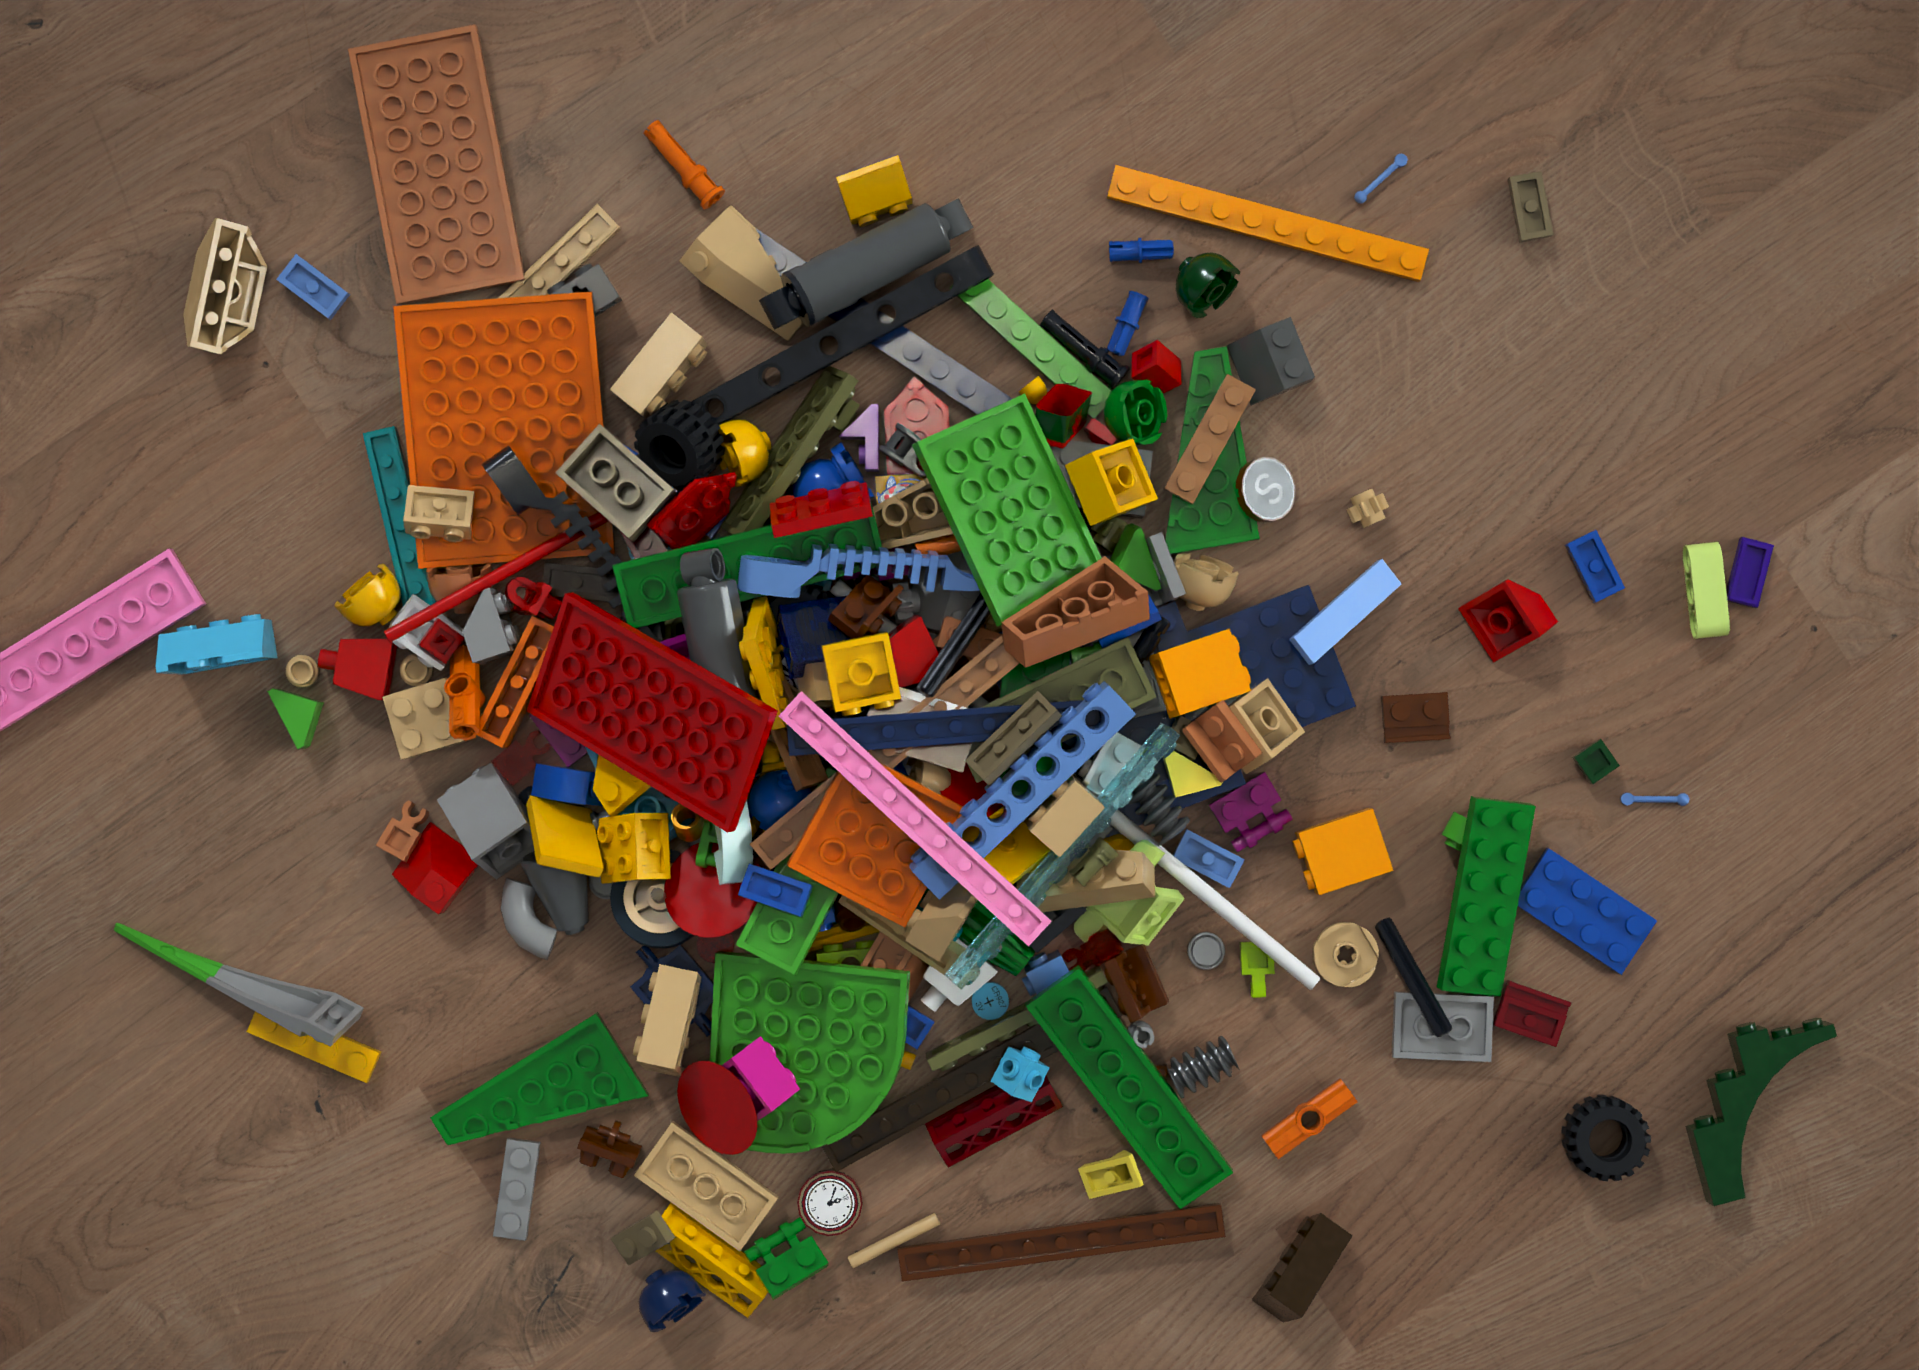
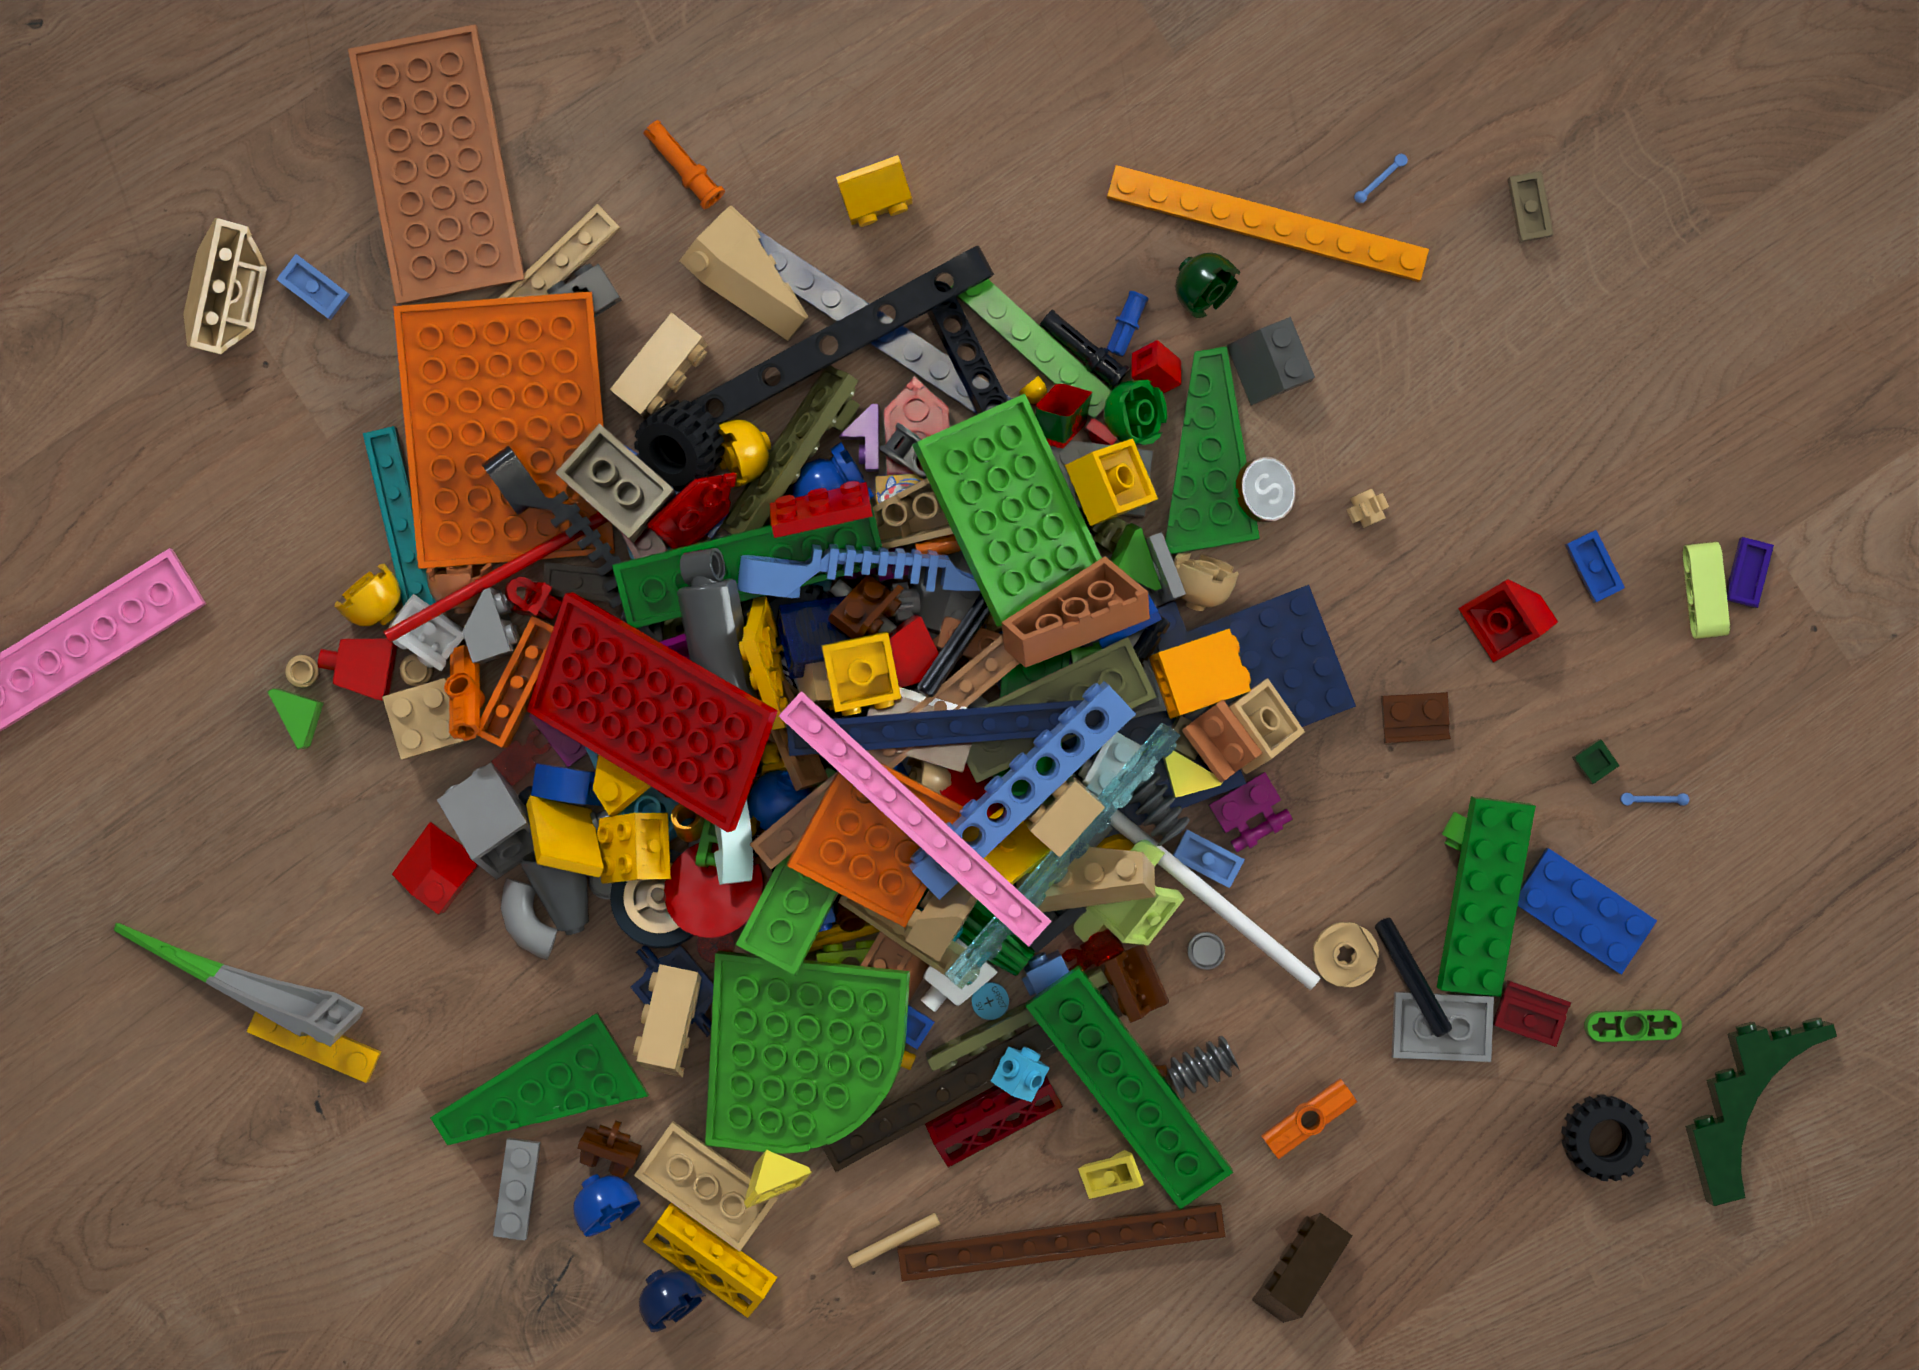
(216, 646): medium azure wedge -> none
(400, 836): nougat plate -> none
(439, 513): tan bracket -> none
(441, 641): red tile -> none
(603, 1202): none -> blue cylinder
(642, 1237): dark tan plate -> none
(717, 1107): red sticker -> none
(763, 1076): dark pink slope -> none
(773, 1177): none -> light yellow slope
(775, 890): blue plate -> none
(790, 1267): green plate -> none
(830, 1202): tile -> none
(865, 264): dark grey piece -> none
(966, 337): none -> black beam
(1013, 738): dark tan plate -> none
(1099, 855): olive pin -> none
(1140, 250): blue axle -> none
(1141, 1033): light grey pin -> none
(1209, 439): medium nougat plate -> none
(1257, 964): lime plate -> none
(1342, 851): light orange brick -> none
(1345, 611): light blue tile -> none
(1657, 1015): none -> bright green beam

